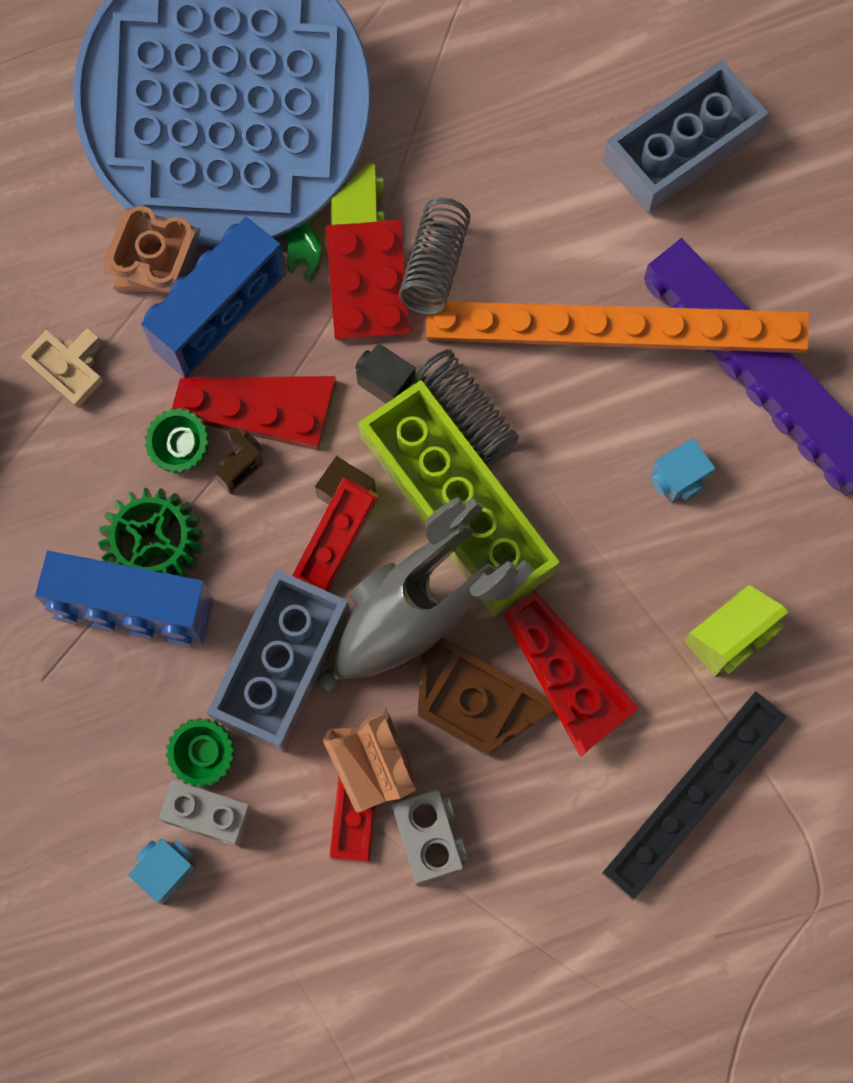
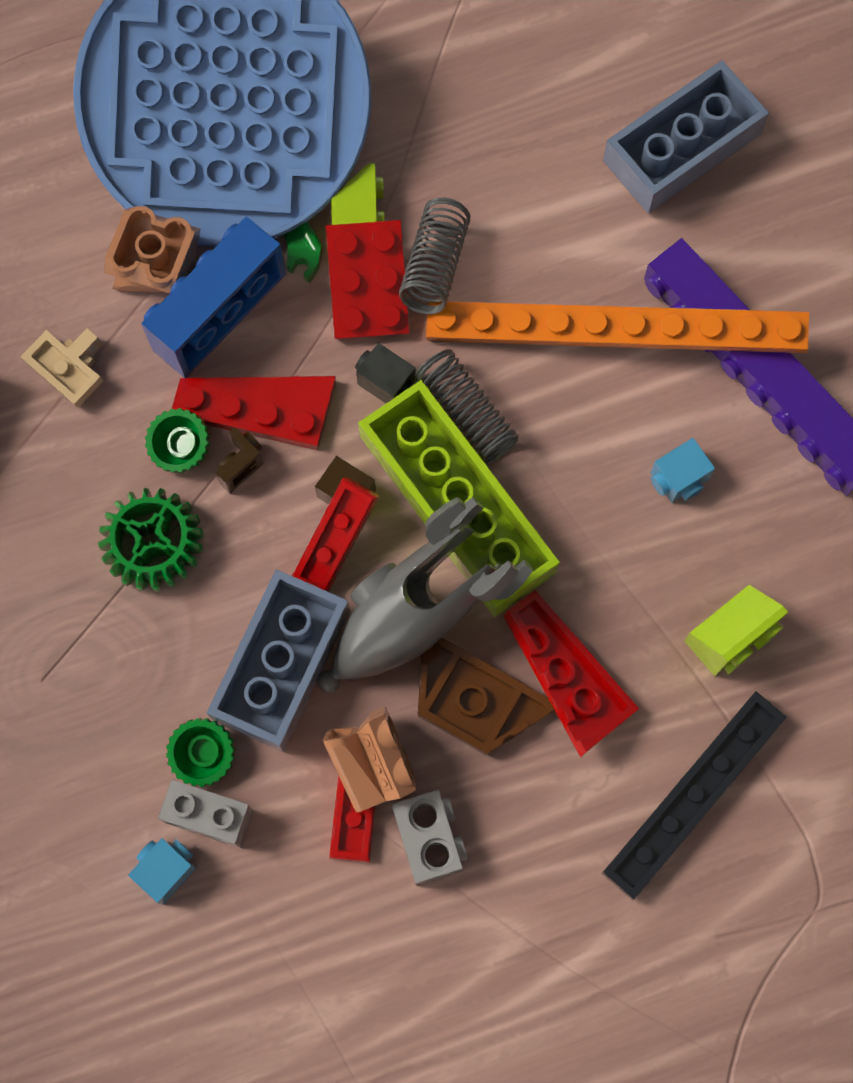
(124, 598): blue brick -> none

